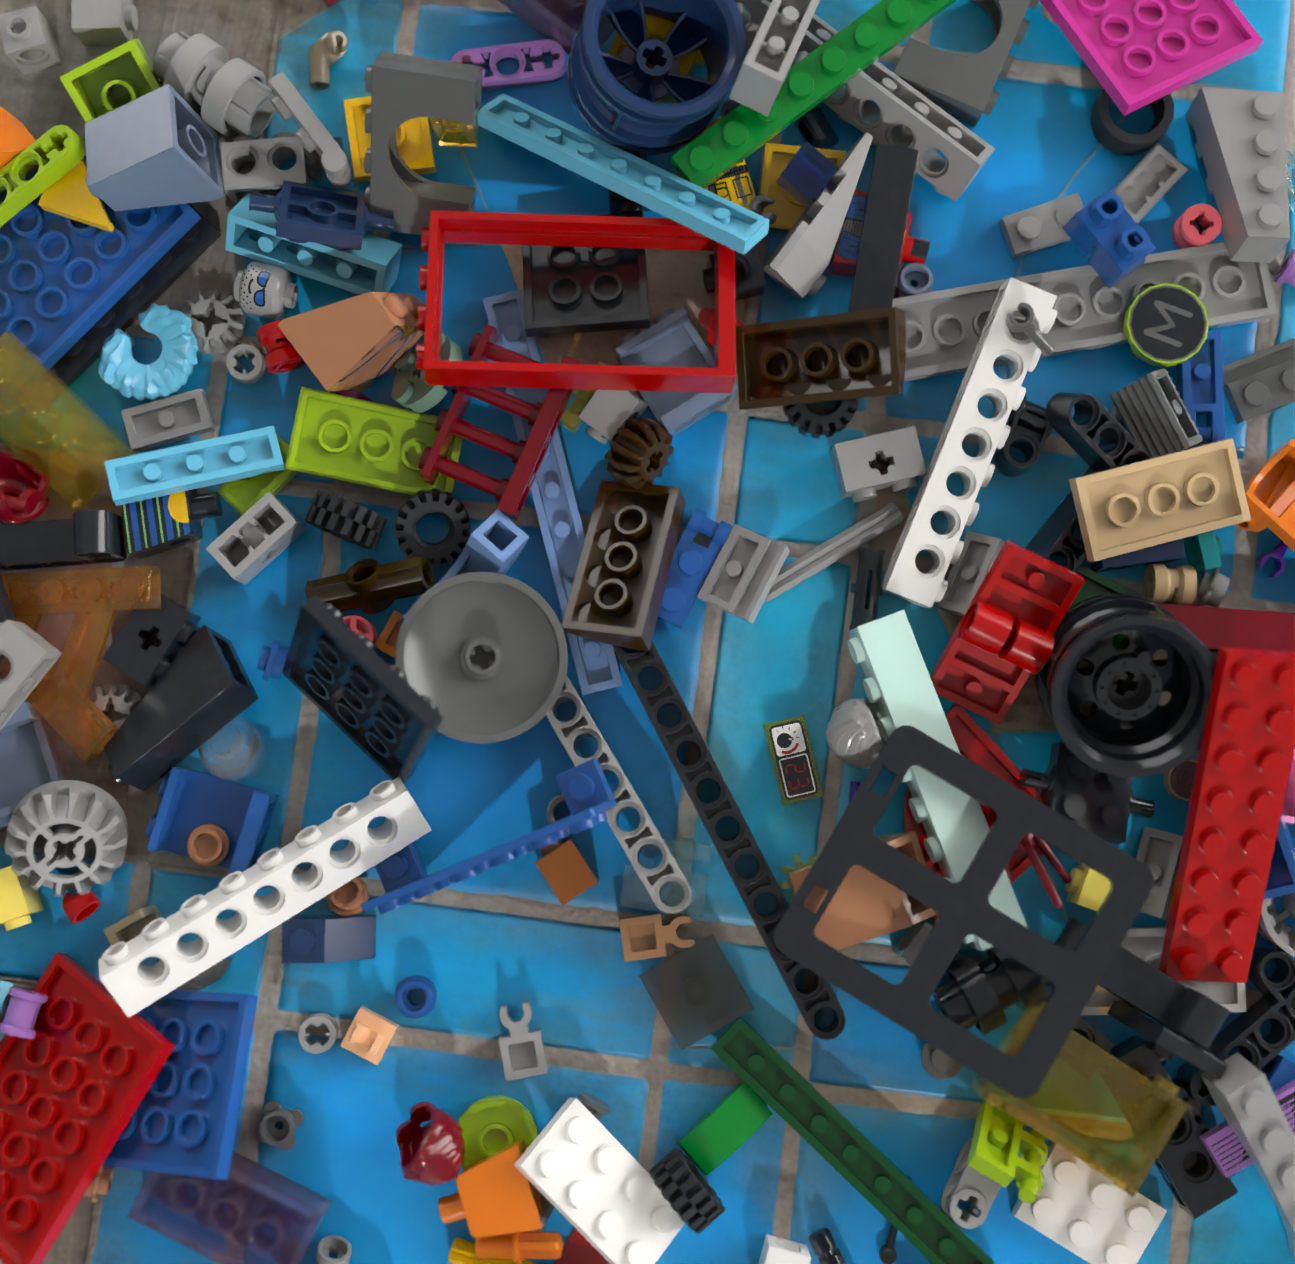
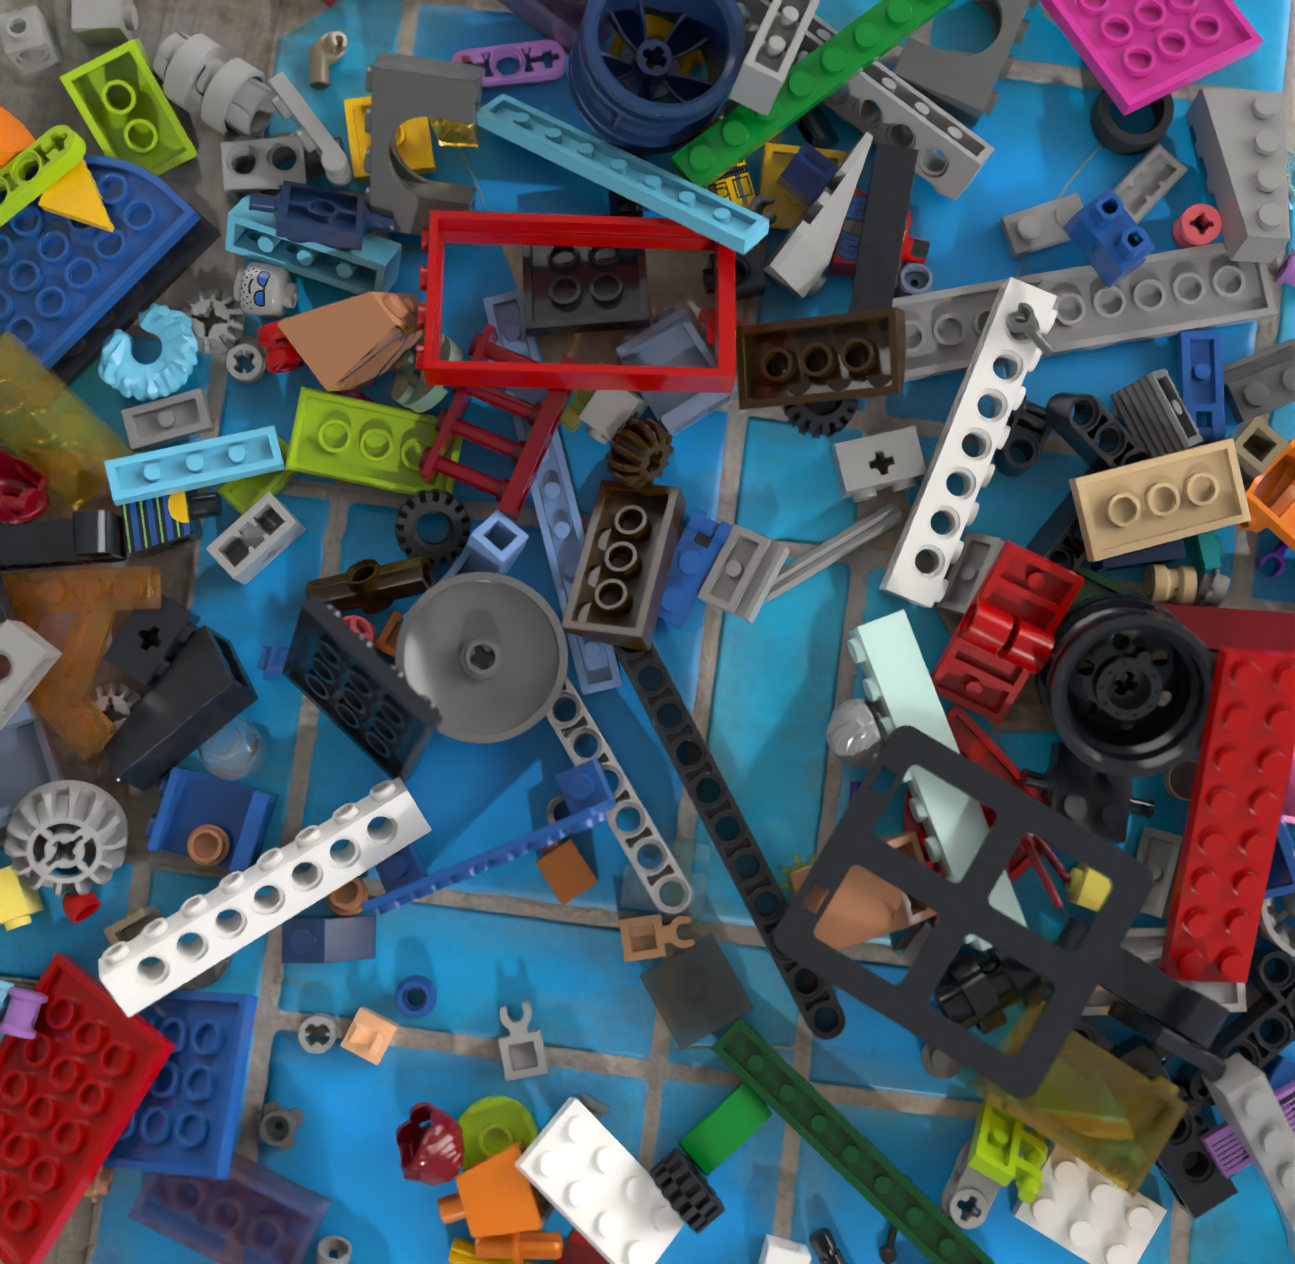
(152, 154): sand blue slope -> none
(346, 520): black tyre -> none
(793, 760): tile -> none
(869, 561): black pin -> none
(1166, 325): black tile -> none
(1256, 447): none -> dark tan brick

